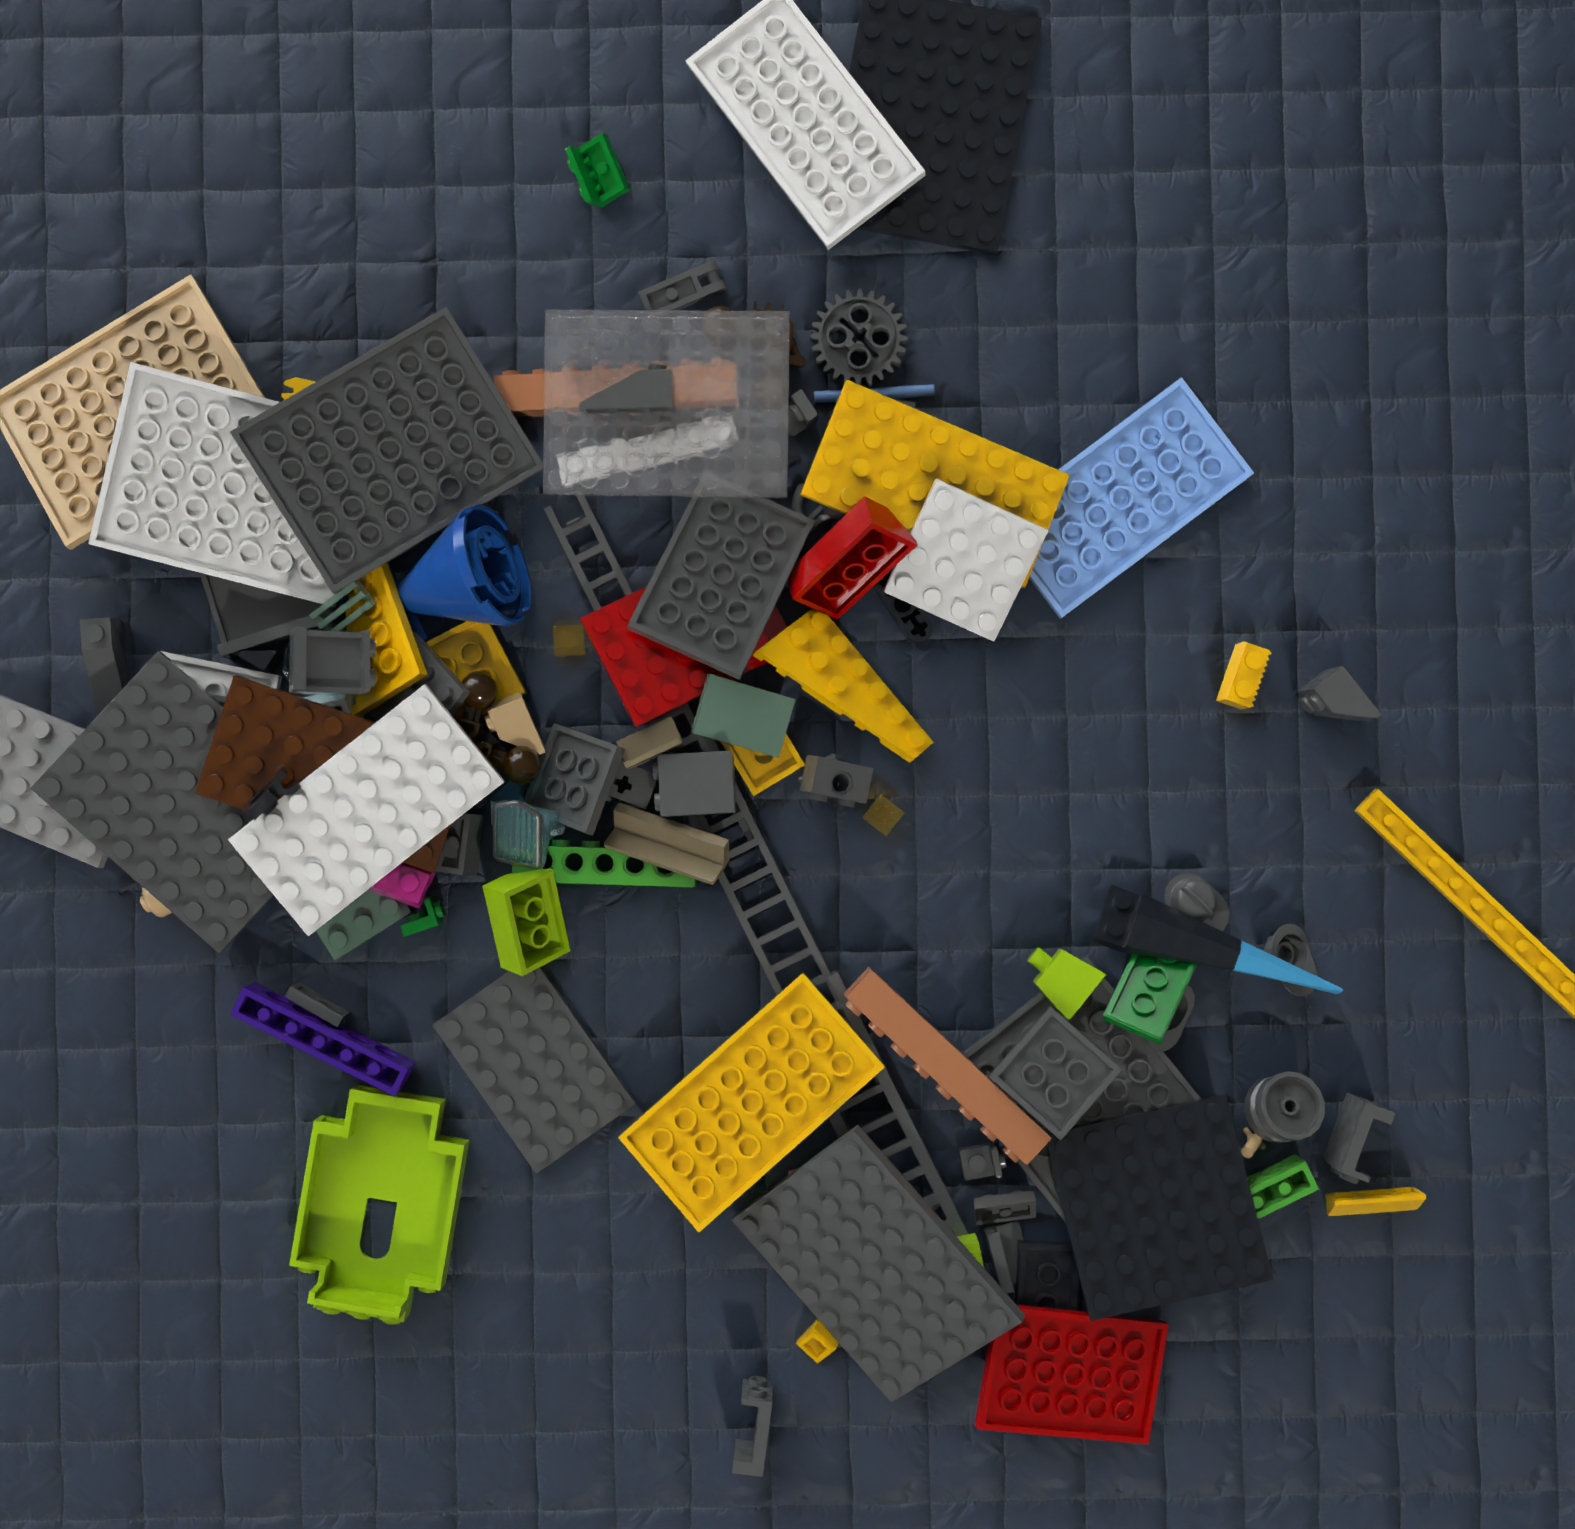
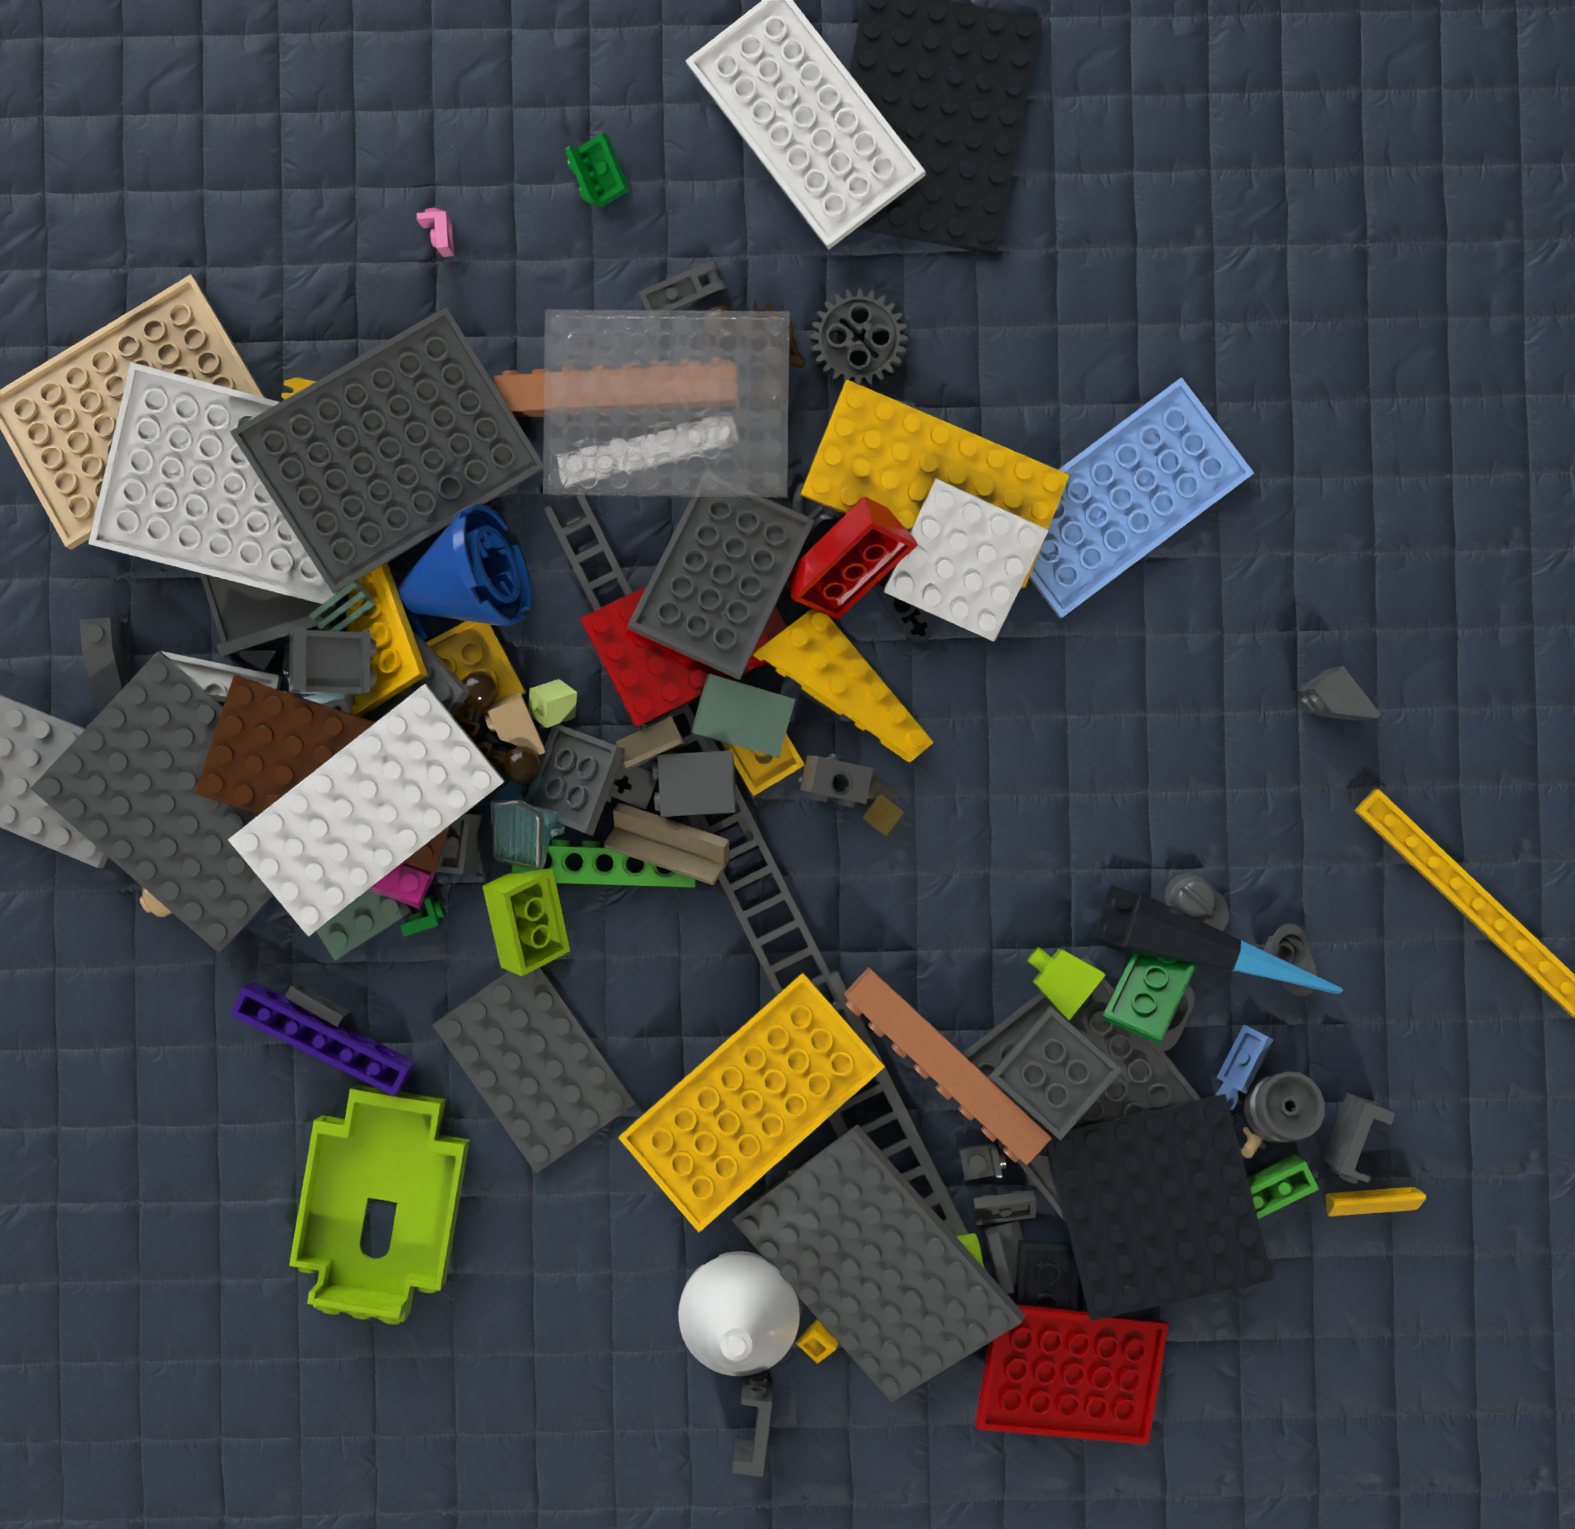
(265, 800): black plate -> none
(441, 229): none -> bright pink bracket
(552, 703): none -> yellowish green panel
(569, 640): clear yellow plate -> none
(639, 393): dark grey slope -> none
(738, 1314): none -> white cone
(801, 414): dark grey bracket -> none
(891, 392): medium blue bar -> none
(1243, 675): yellow brick -> none
(1243, 1063): none -> medium blue plate

